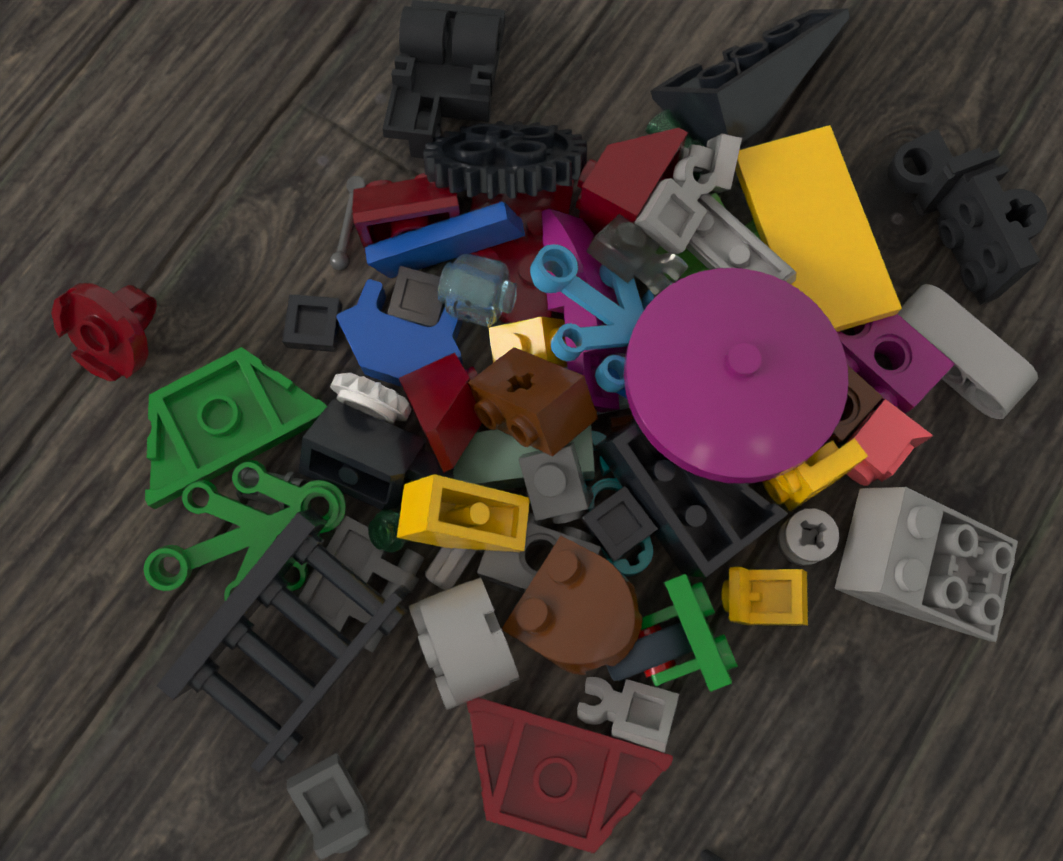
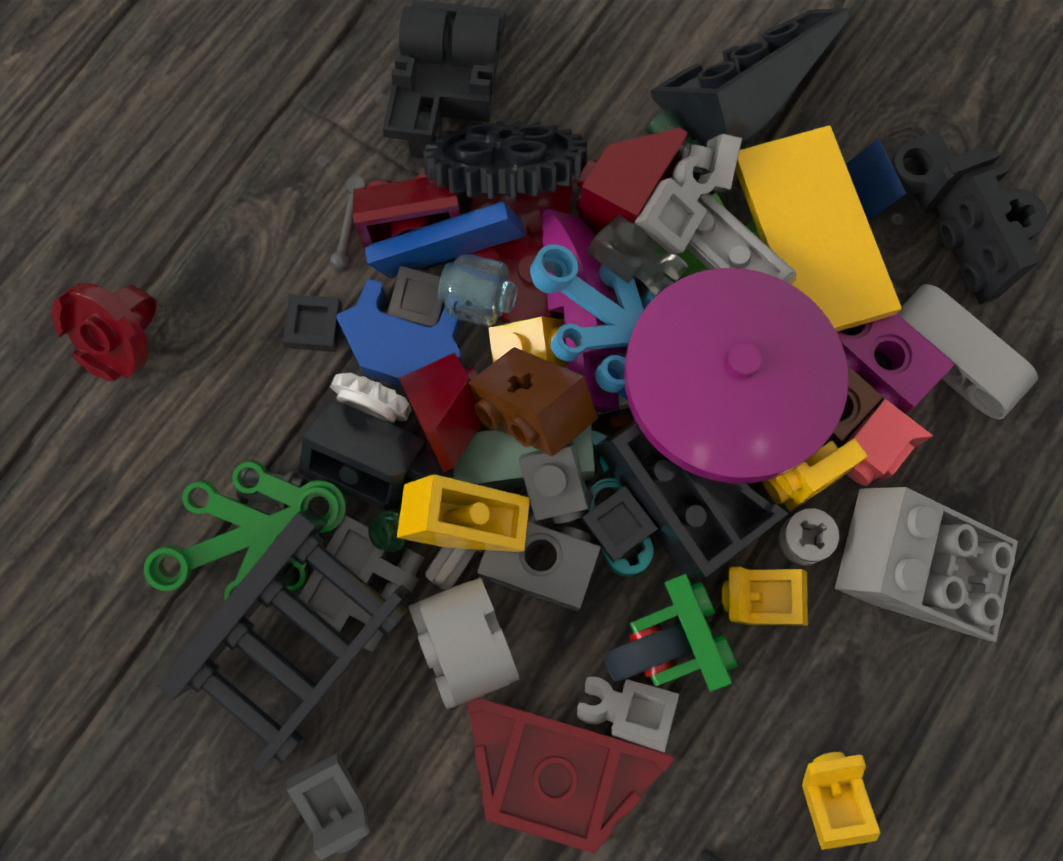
(219, 421): green wing -> none
(577, 611): reddish brown slope -> none
(839, 801): none -> yellow bracket
(875, 179): none -> dark blue sticker

